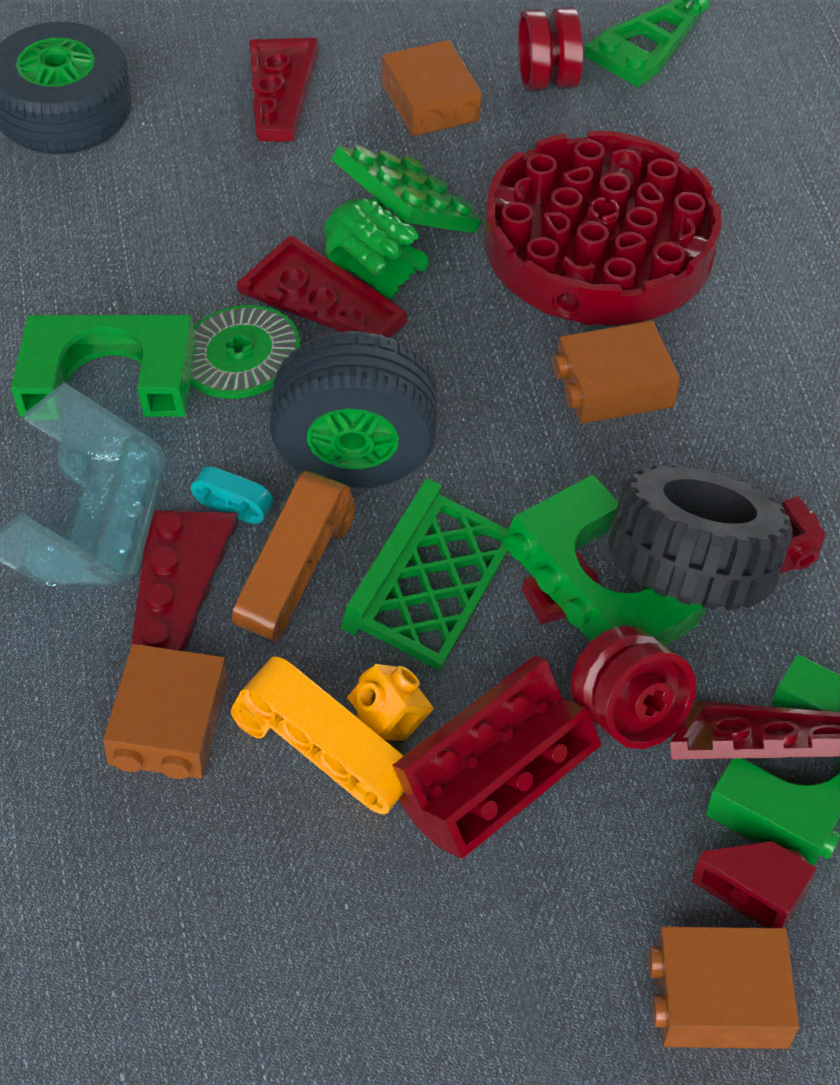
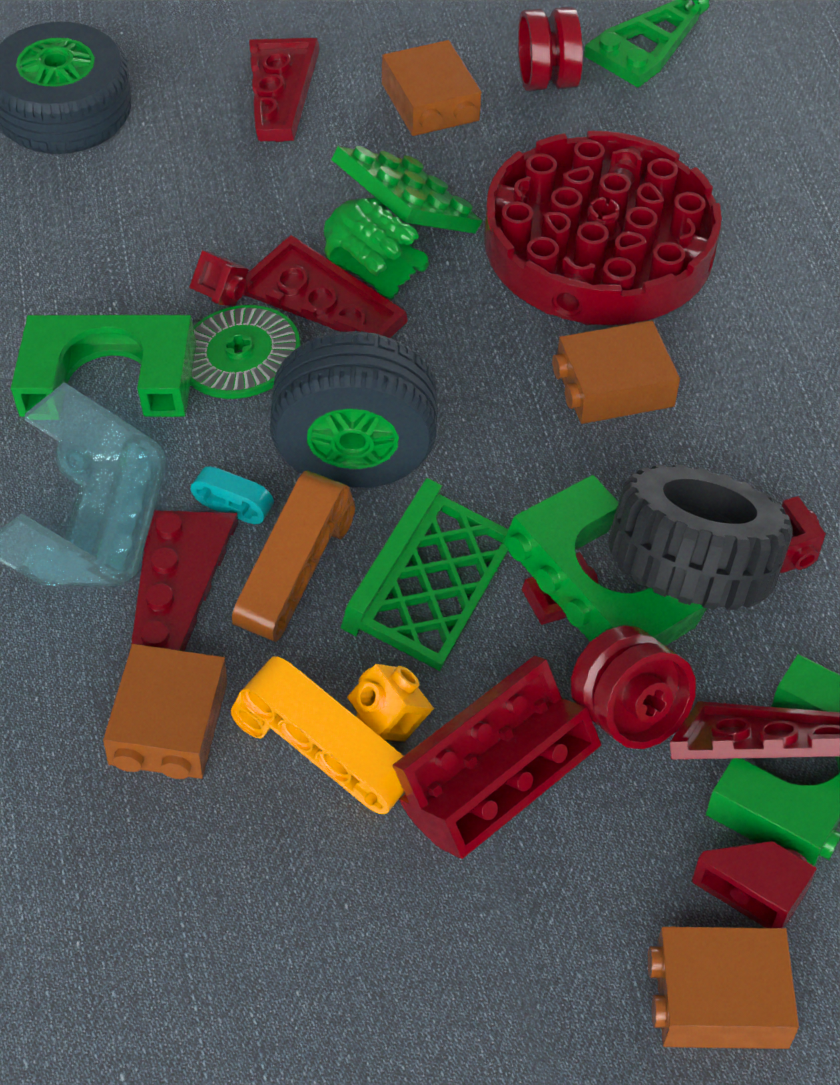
(219, 279): none -> dark red bracket

